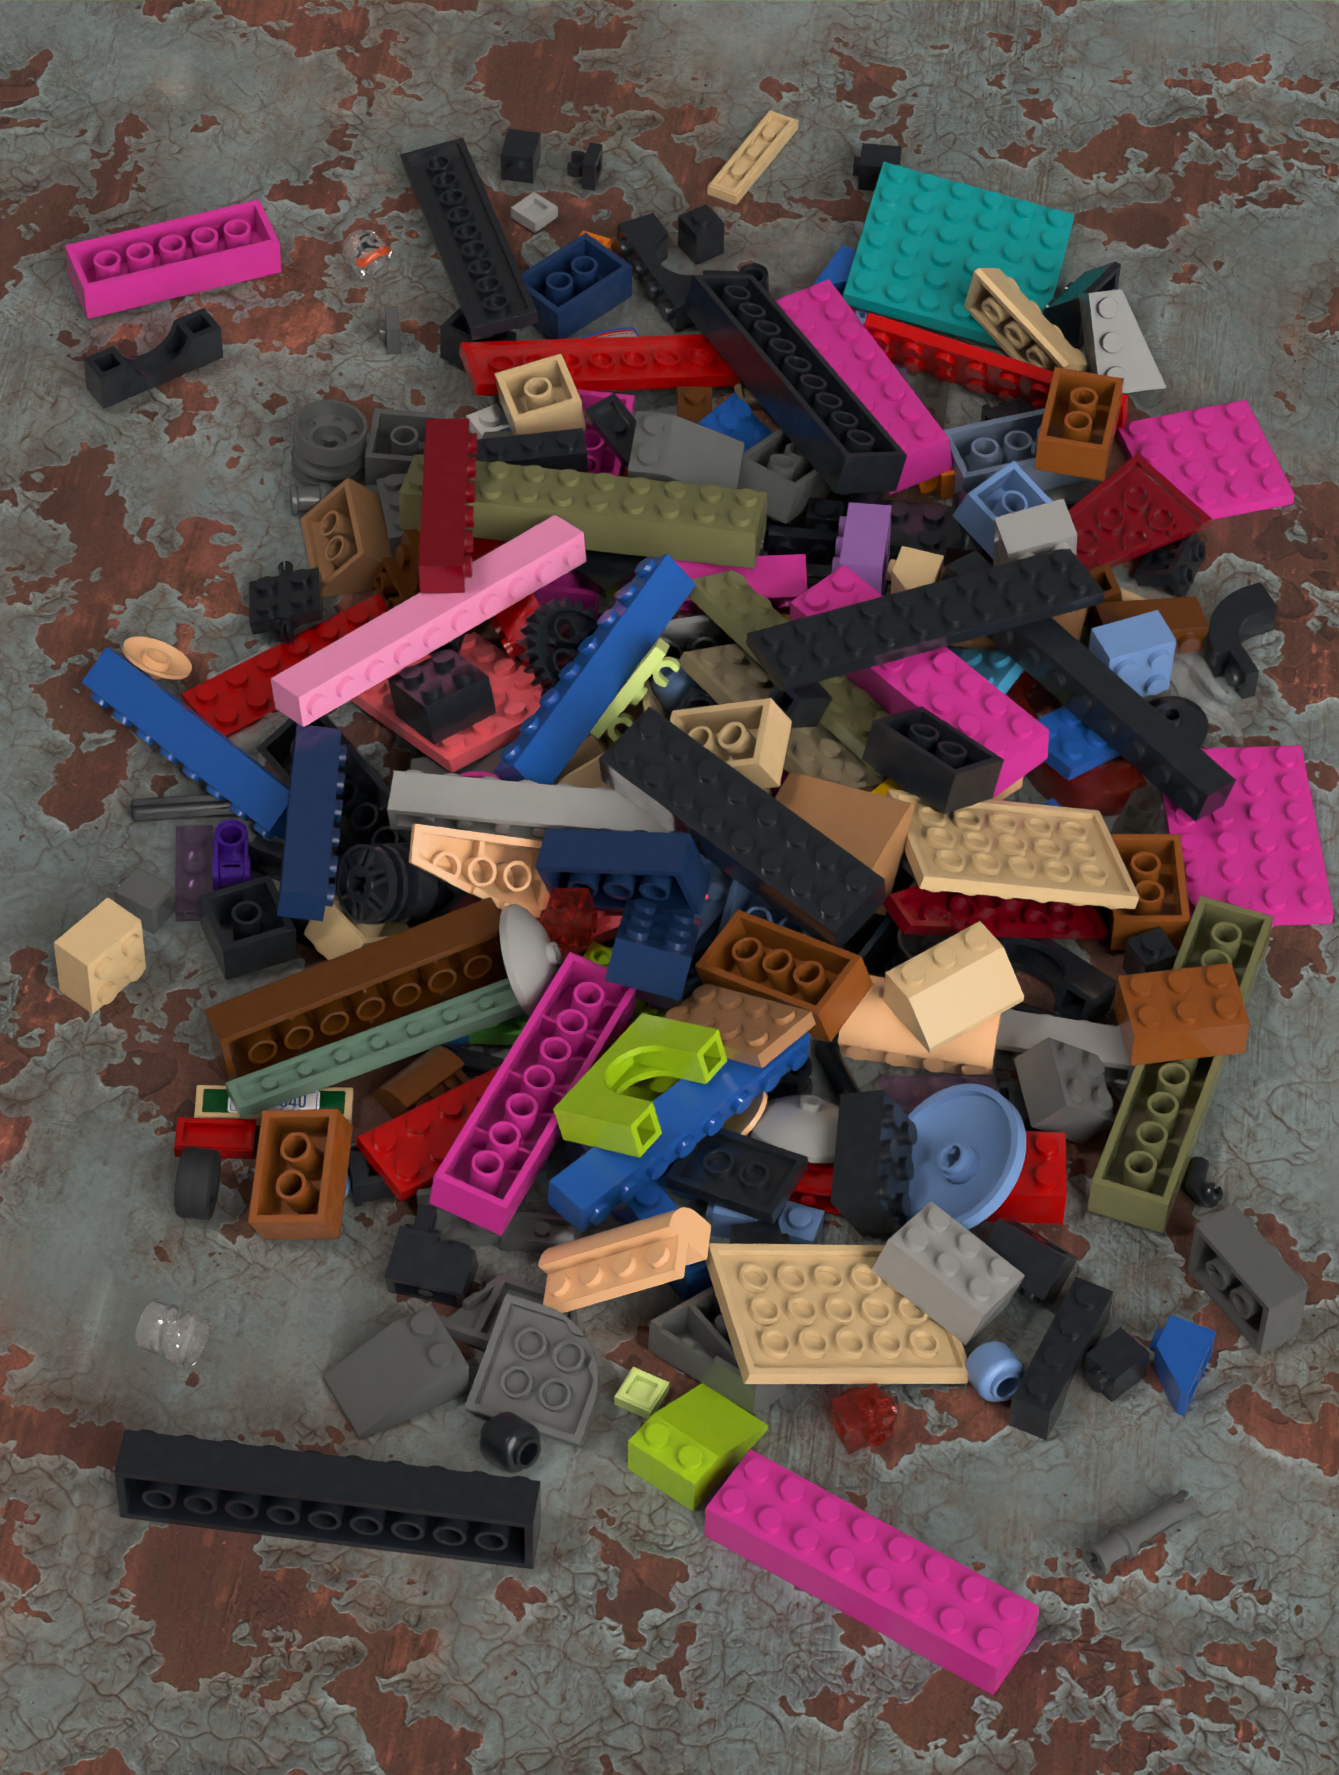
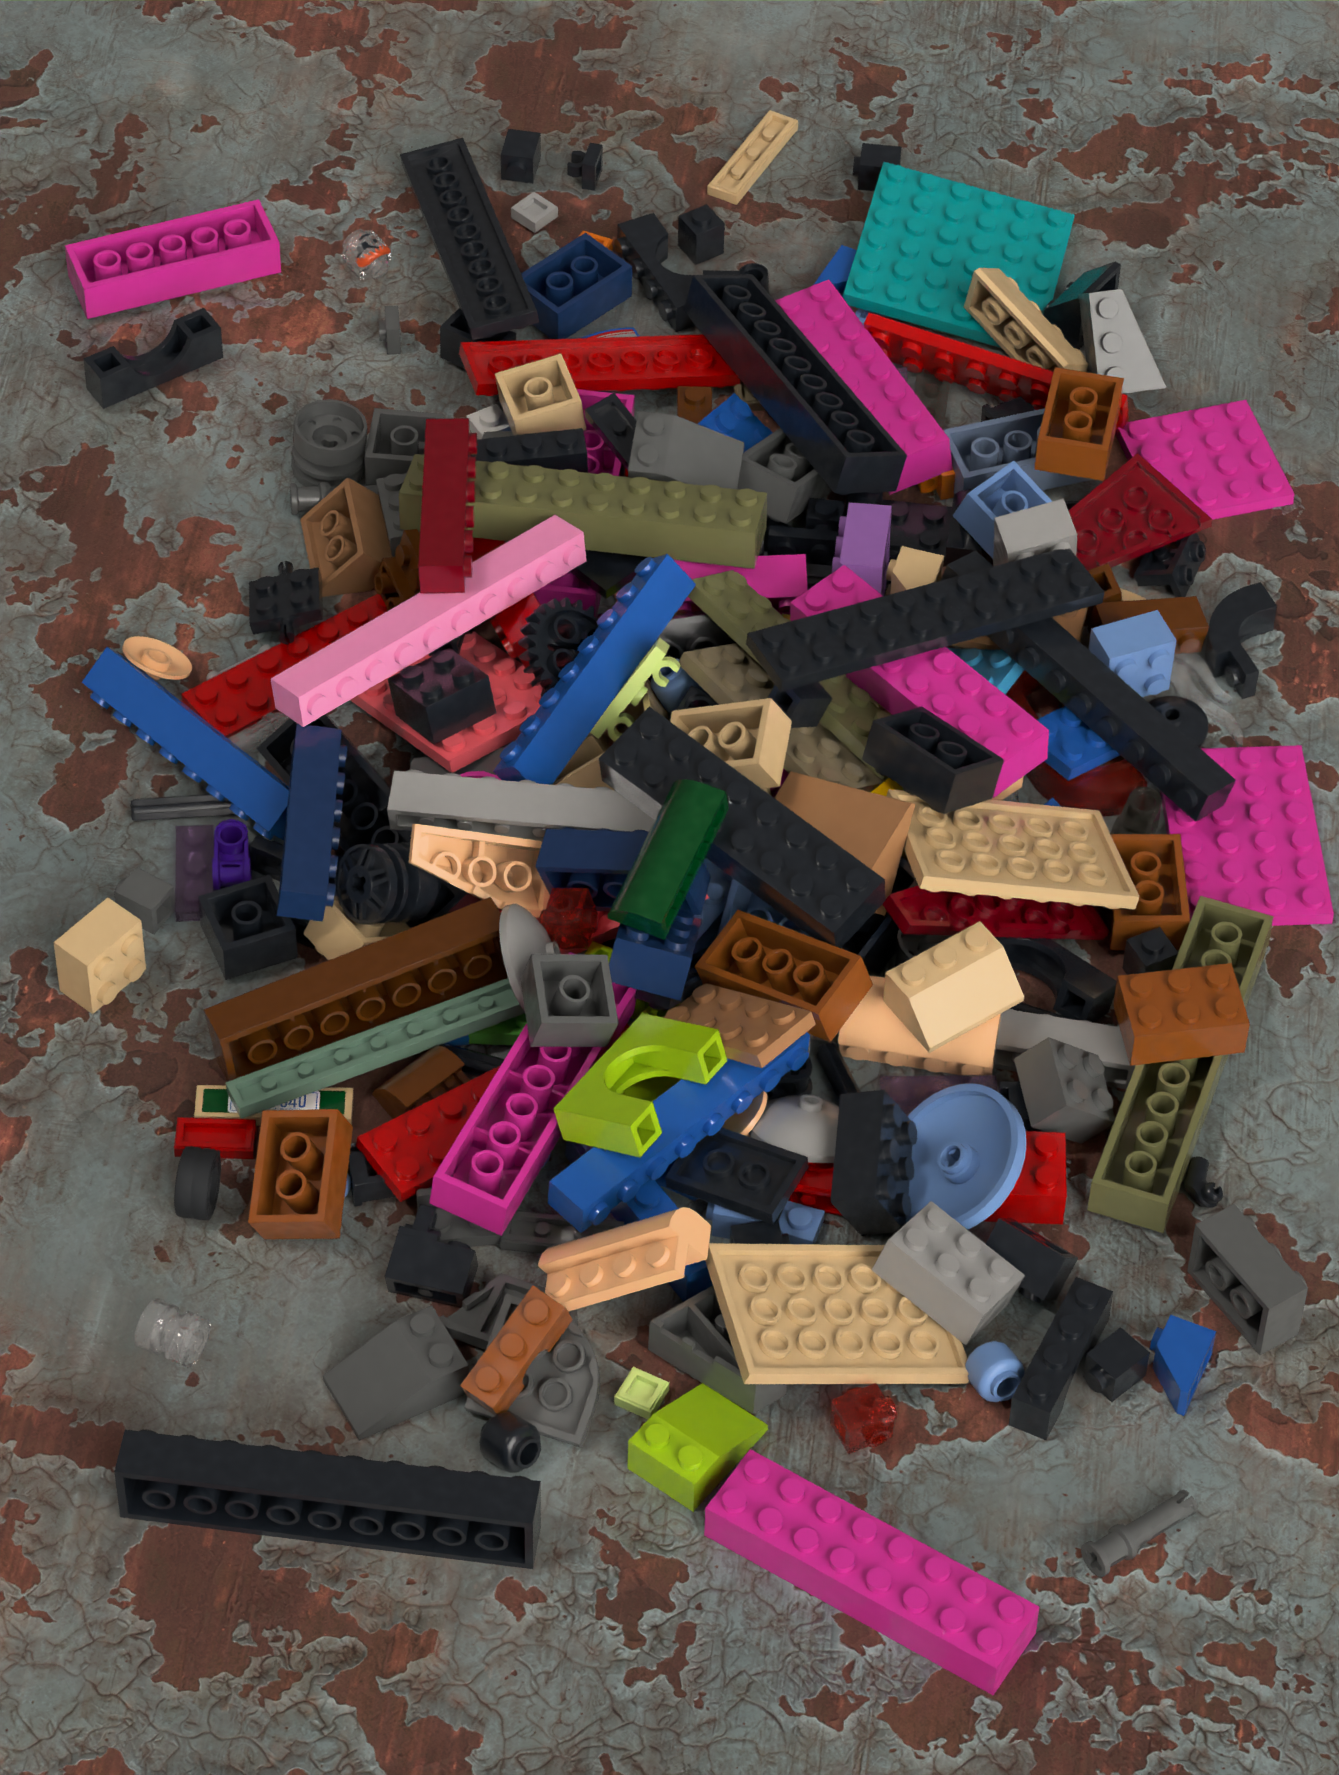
(501, 1368): none -> dark orange arch
(569, 1000): none -> dark grey brick
(670, 857): none -> dark green brick

